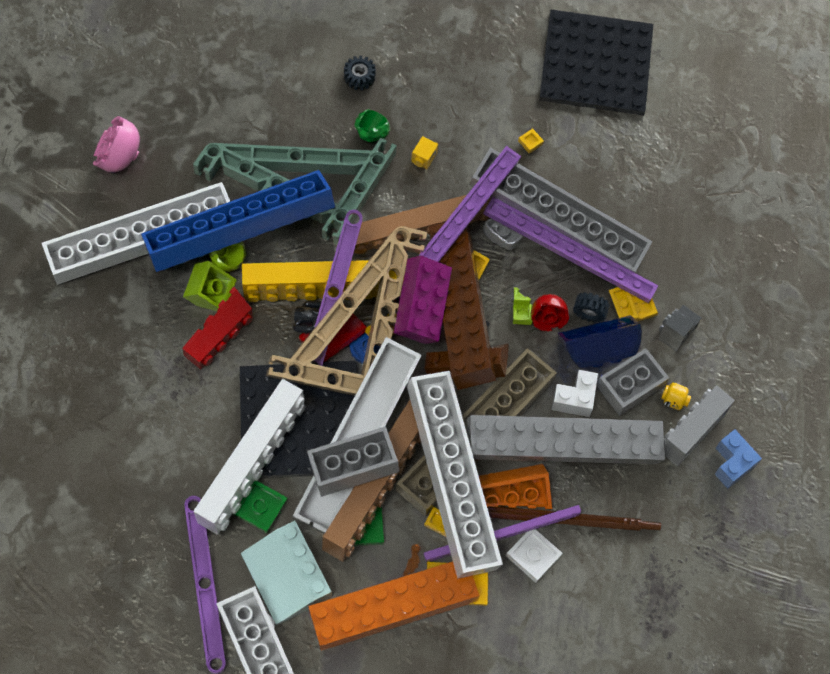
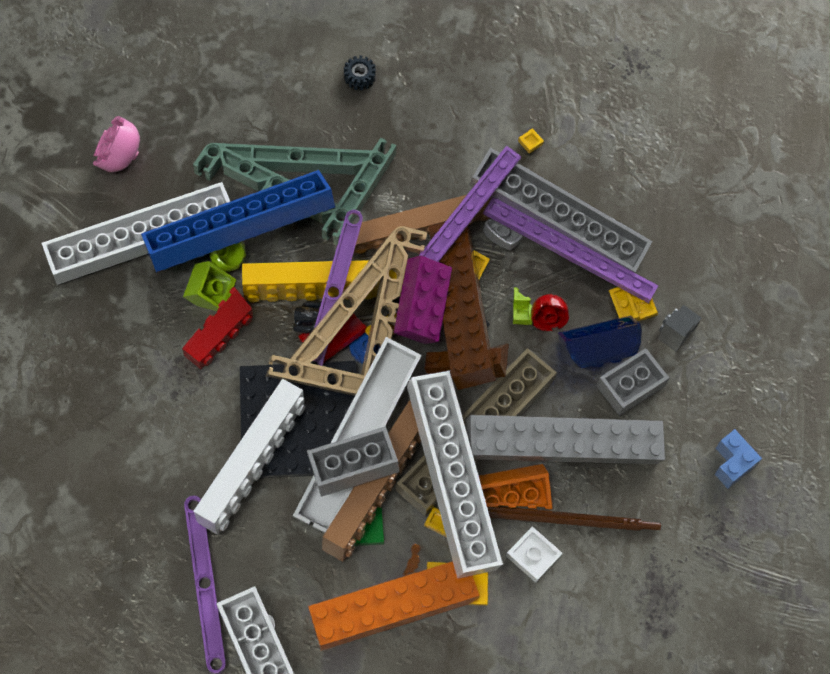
(261, 506): green plate -> none
(286, 573): light aqua slope -> none
(372, 126): green hair -> none
(424, 153): yellow brick -> none
(514, 530): medium lavender tile -> none
(576, 399): white brick -> none
(591, 307): black bush -> none
(596, 62): black plate -> none
(676, 396): yellow head -> none
(696, 424): light grey brick -> none

